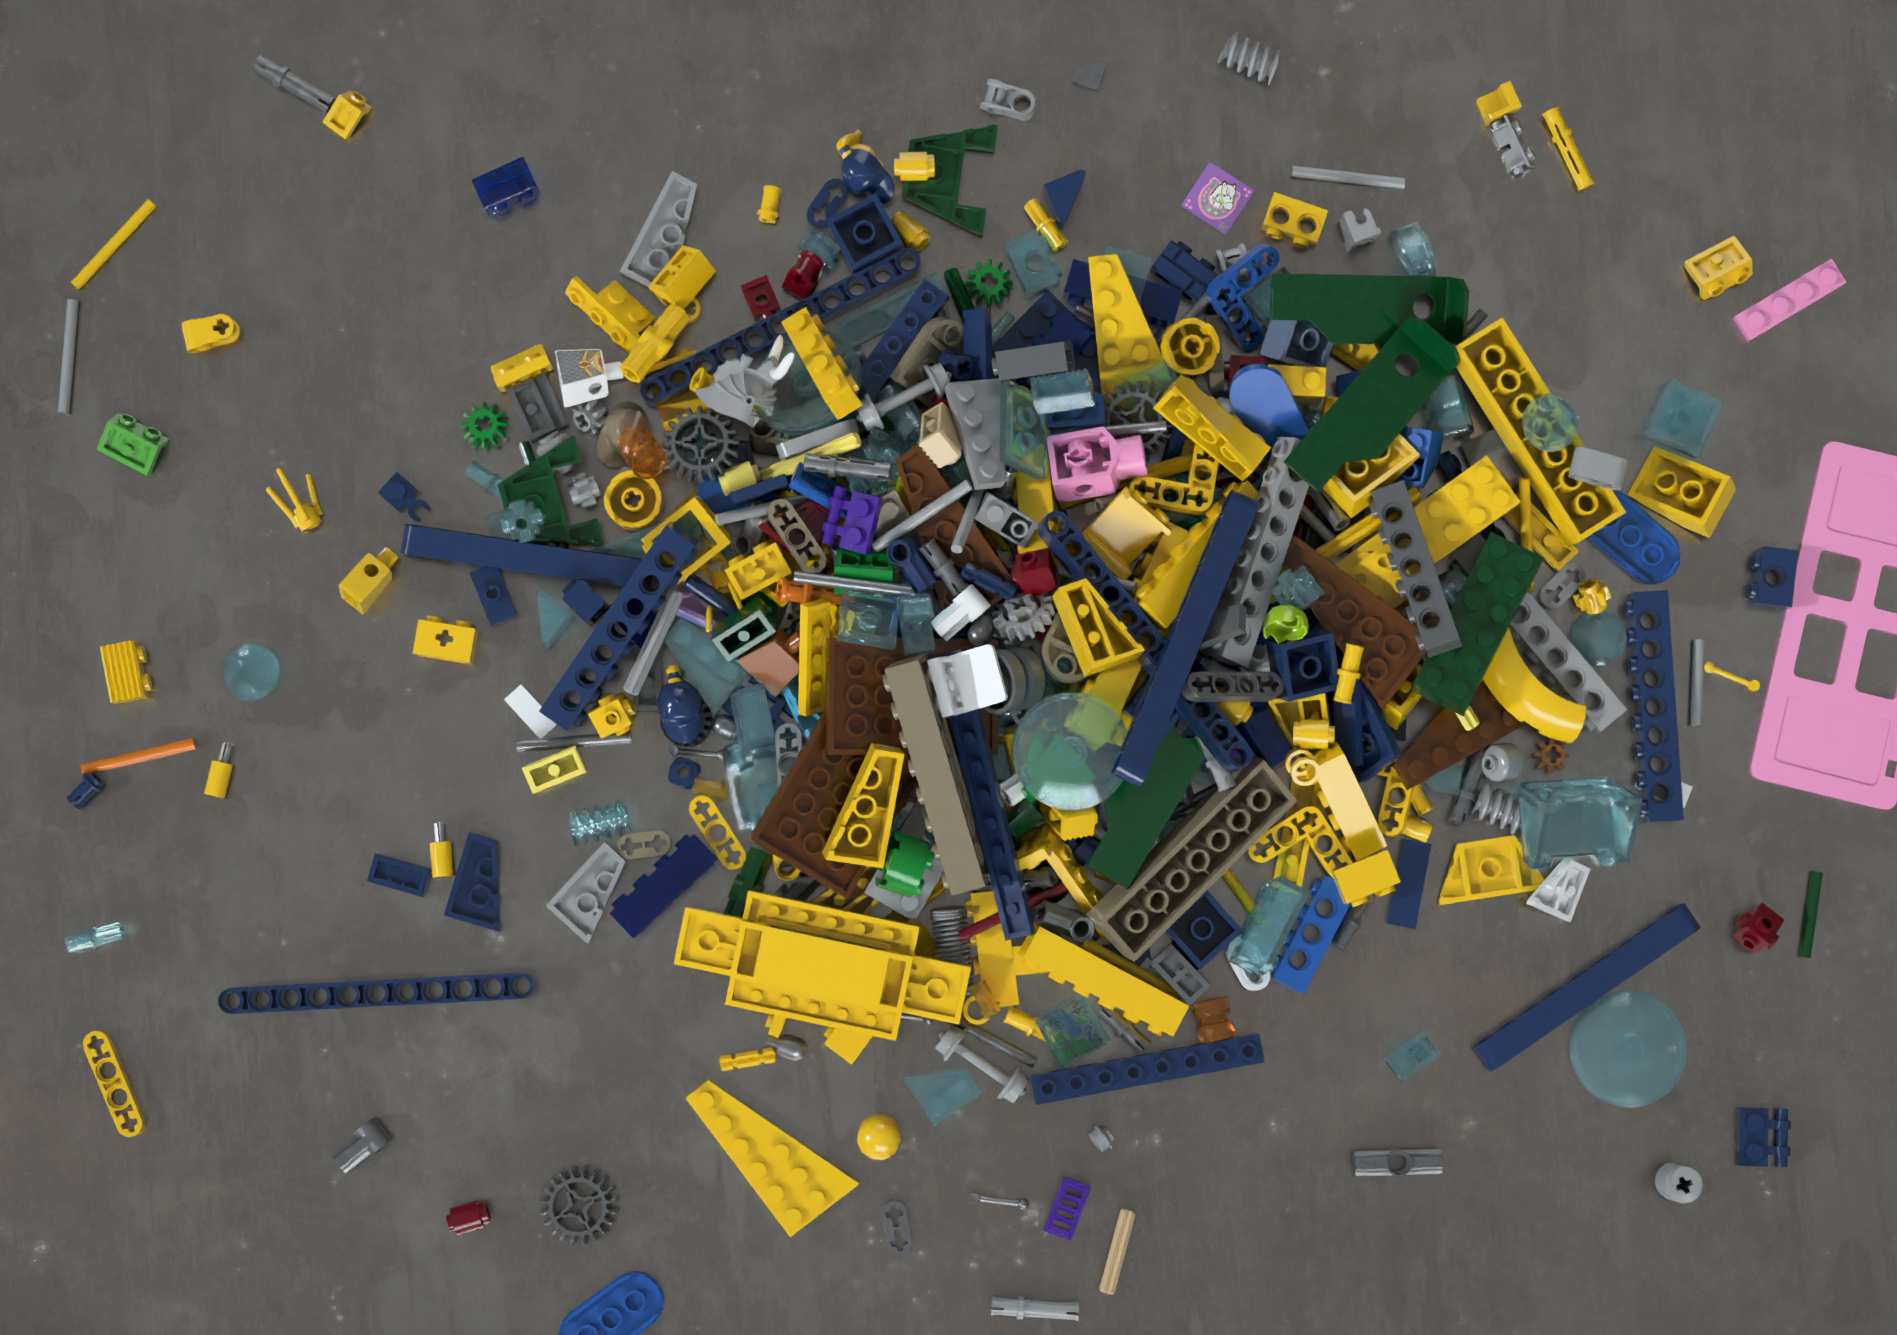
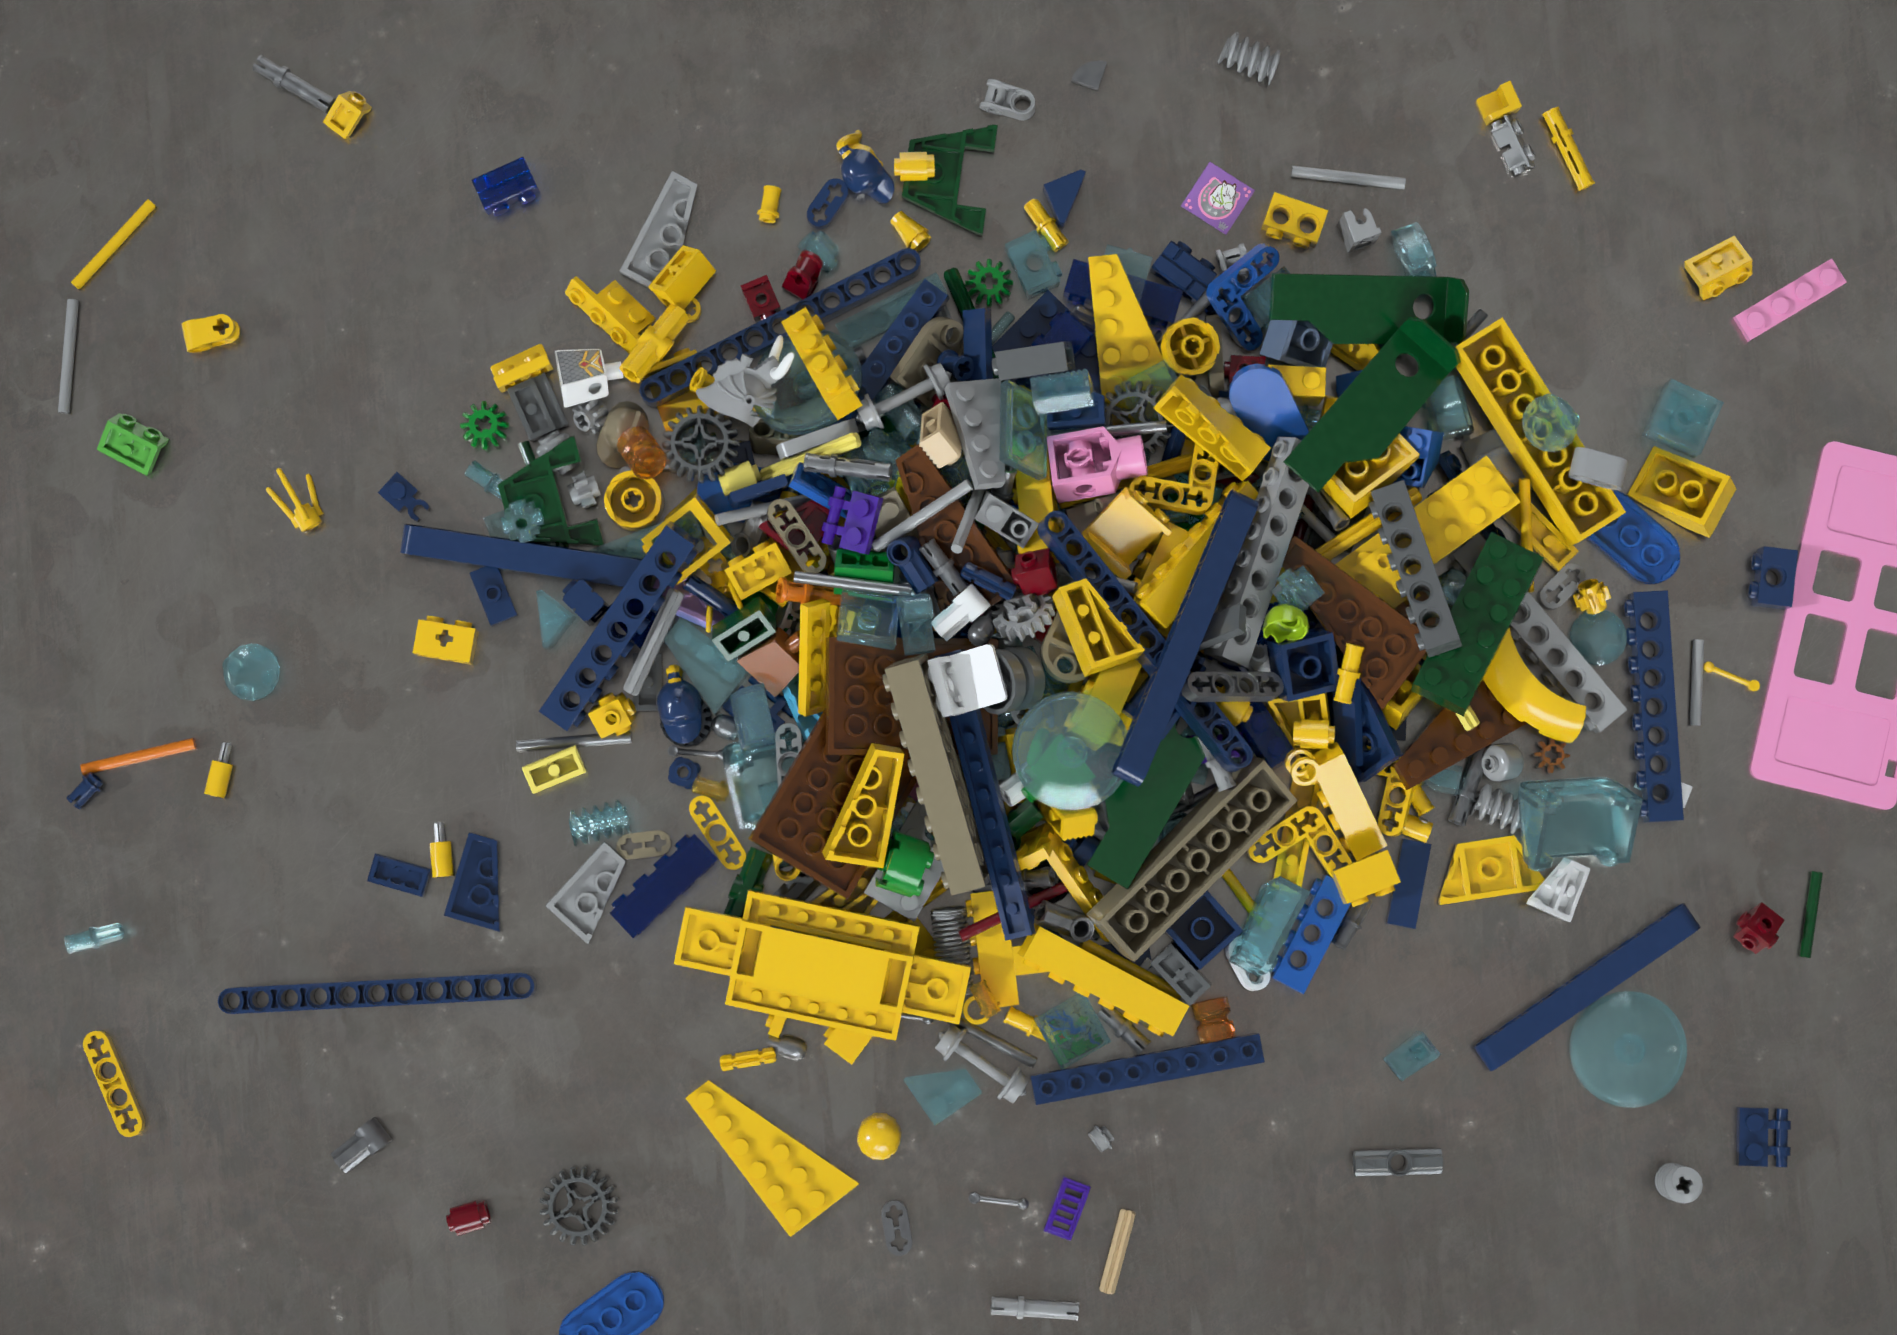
(126, 671): yellow brick -> none
(362, 590): yellow torso -> none
(528, 710): white sticker -> none
(864, 234): dark blue brick -> none

